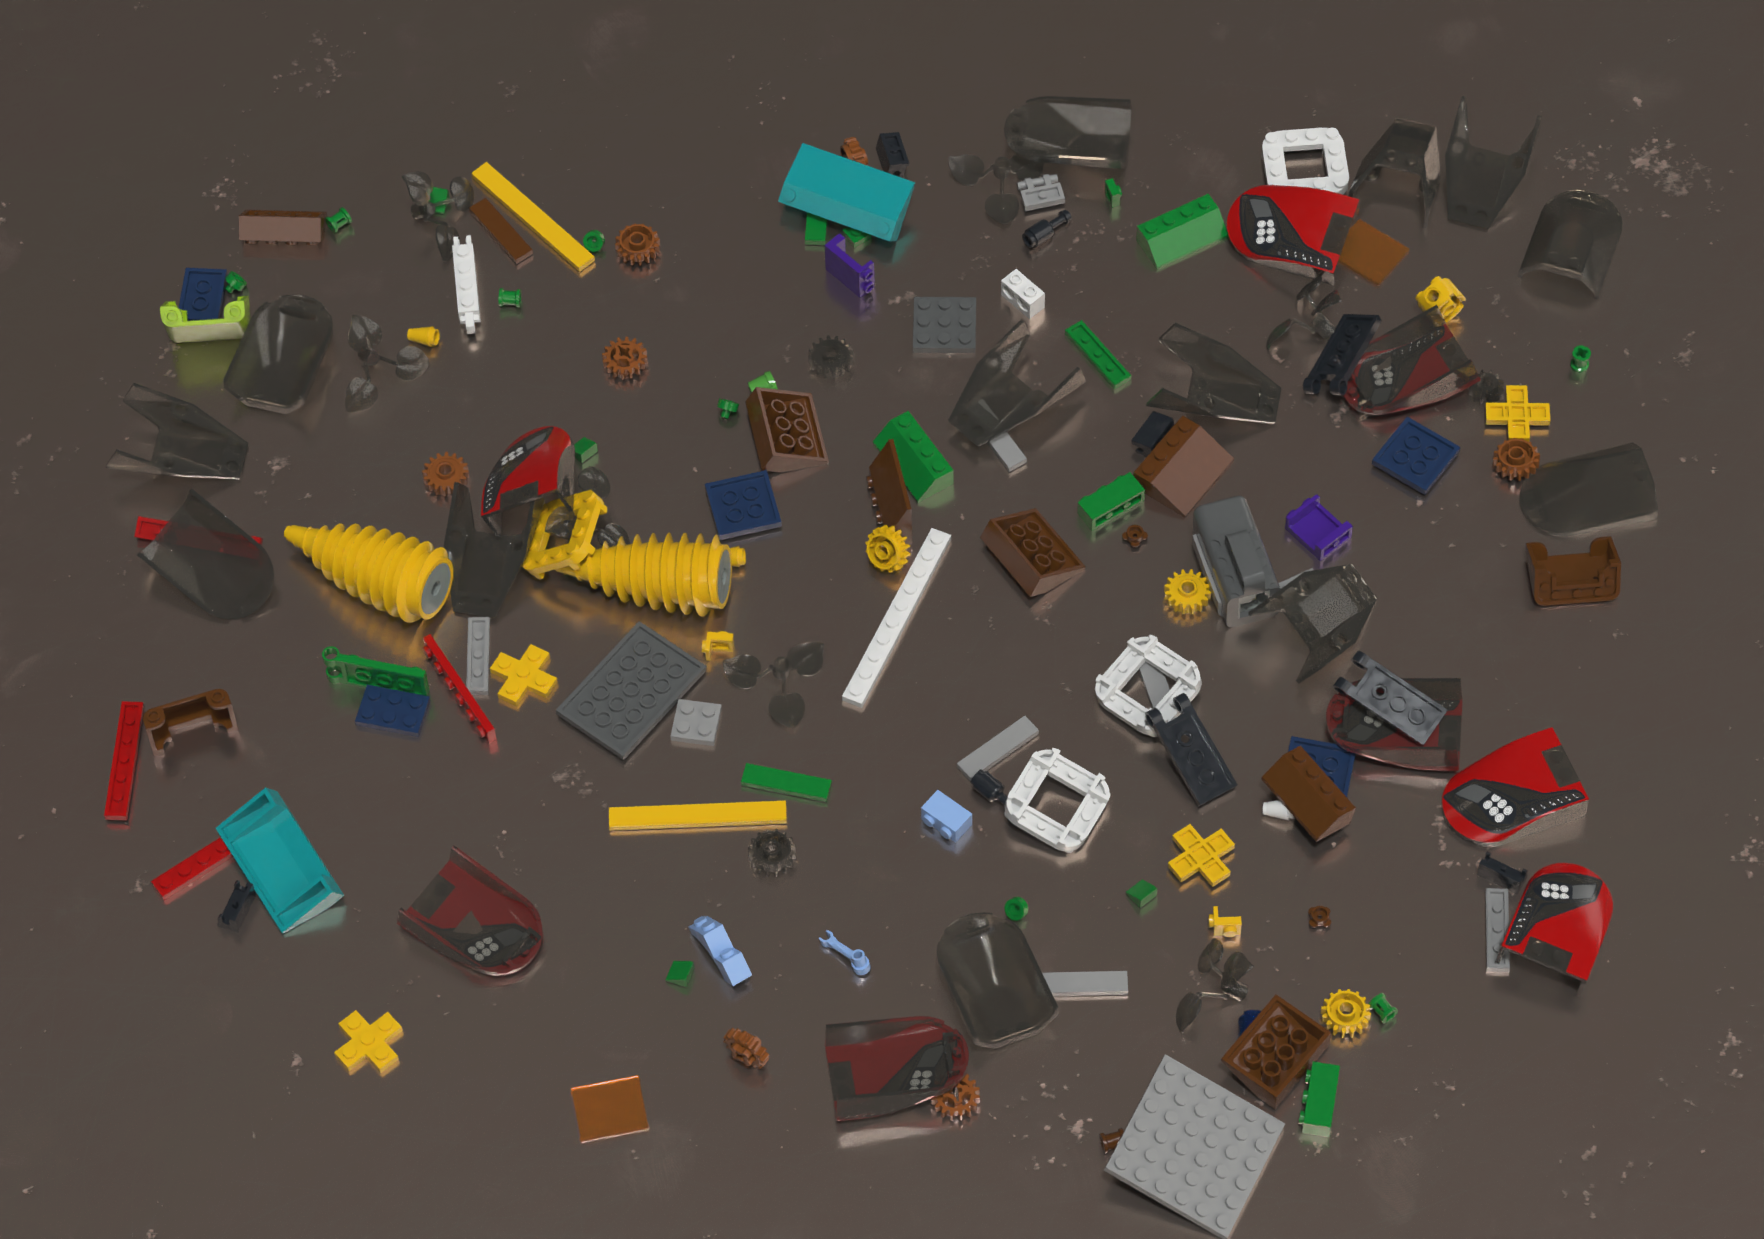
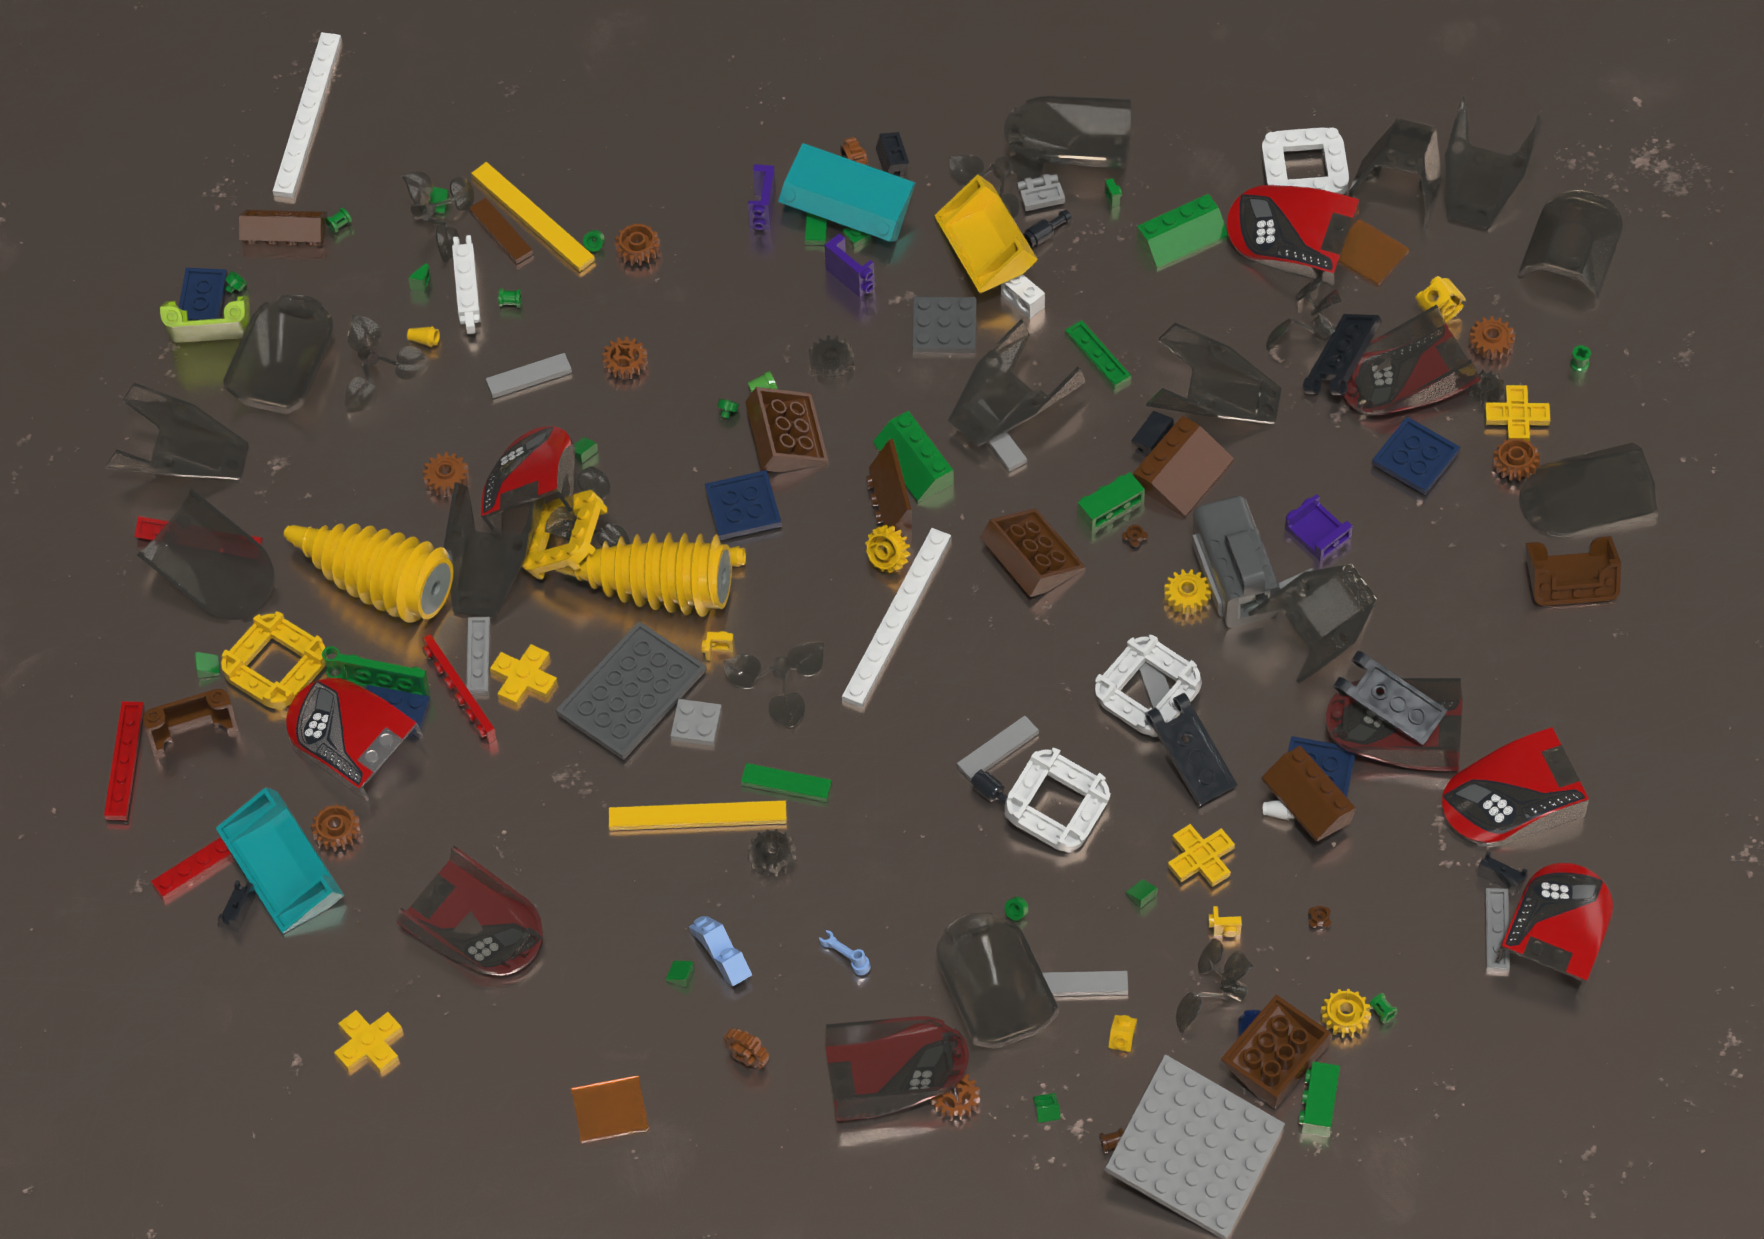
(207, 664): none -> green slope
(264, 629): none -> yellow plate
(307, 115): none -> white plate
(335, 837): none -> dark orange gear
(346, 730): none -> windscreen
(420, 278): none -> green slope
(528, 375): none -> light grey tile
(765, 186): none -> dark purple panel
(946, 816): light blue brick -> none
(985, 235): none -> yellow slope
(1047, 1107): none -> green slope
(1122, 1033): none -> yellow bracket
(1491, 338): none -> dark orange gear

